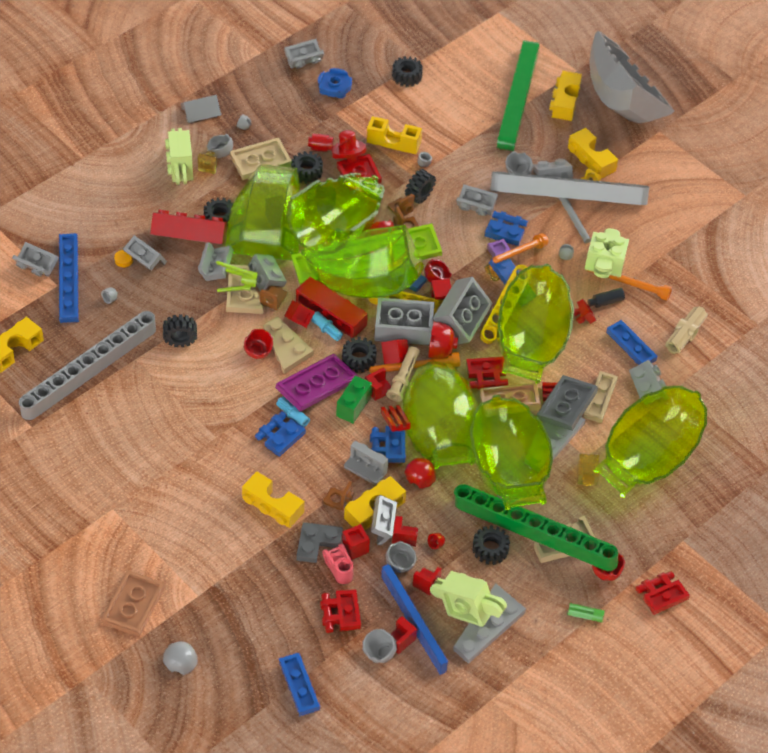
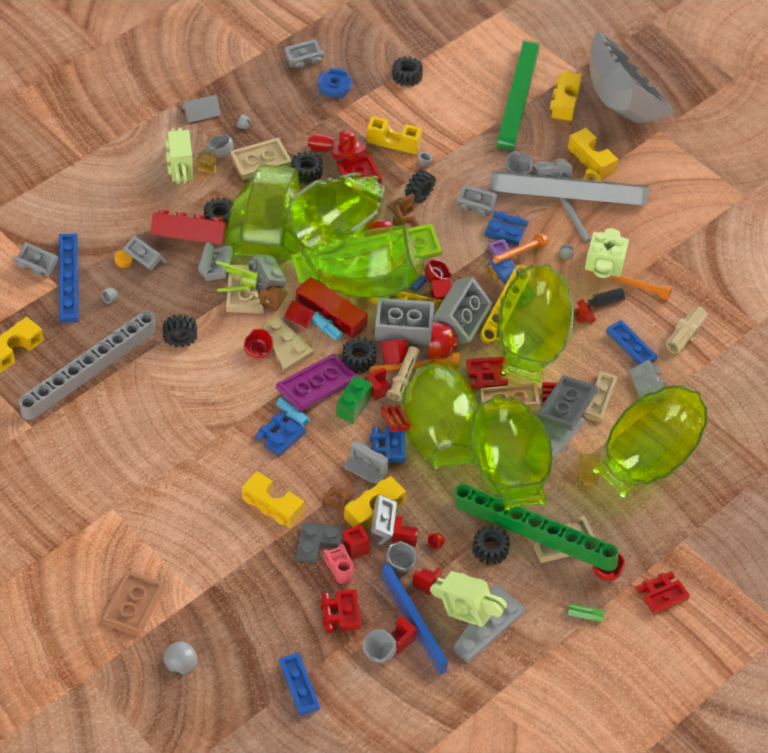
(420, 472): red hair -> none

